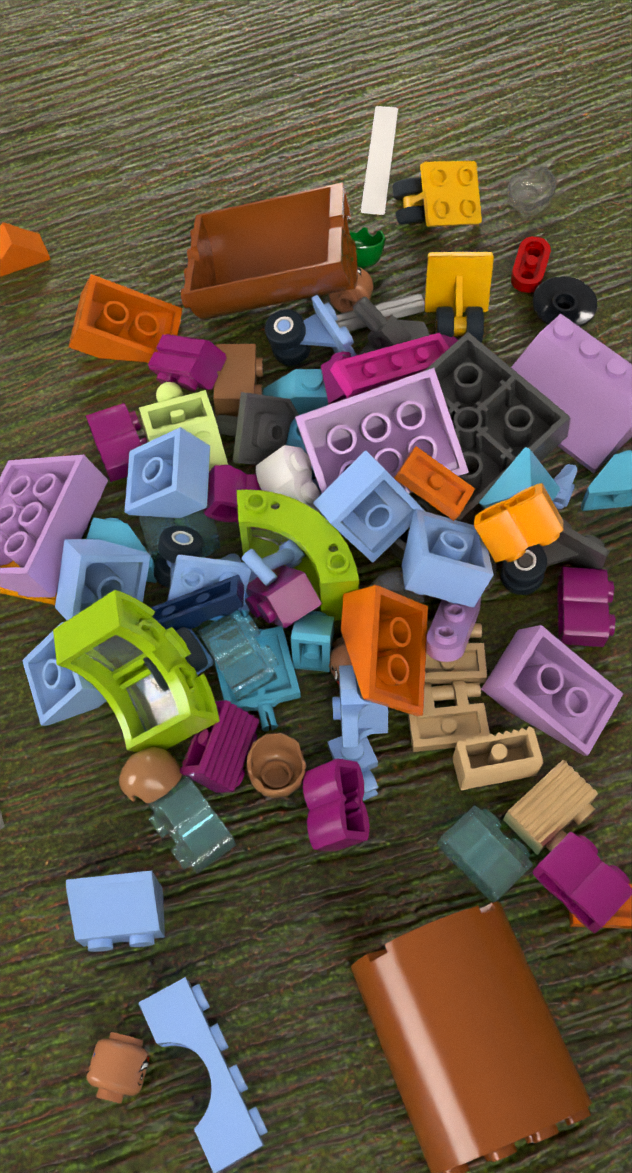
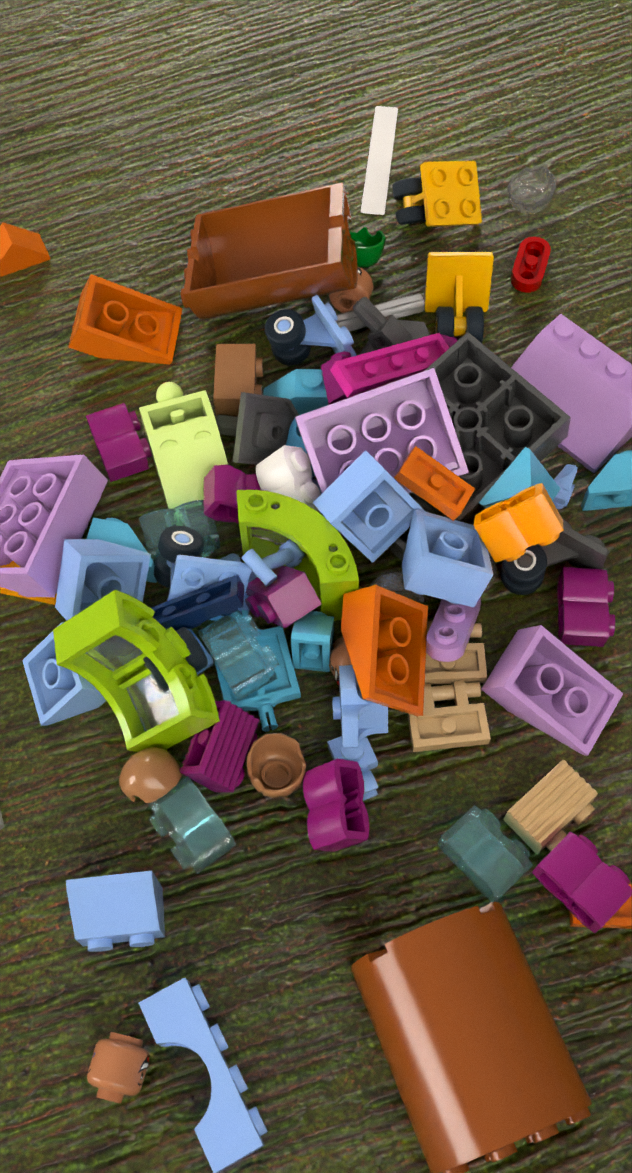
(168, 476): light blue slope -> none
(187, 362): magenta brick -> none
(497, 758): tan brick -> none
(565, 297): black dish -> none

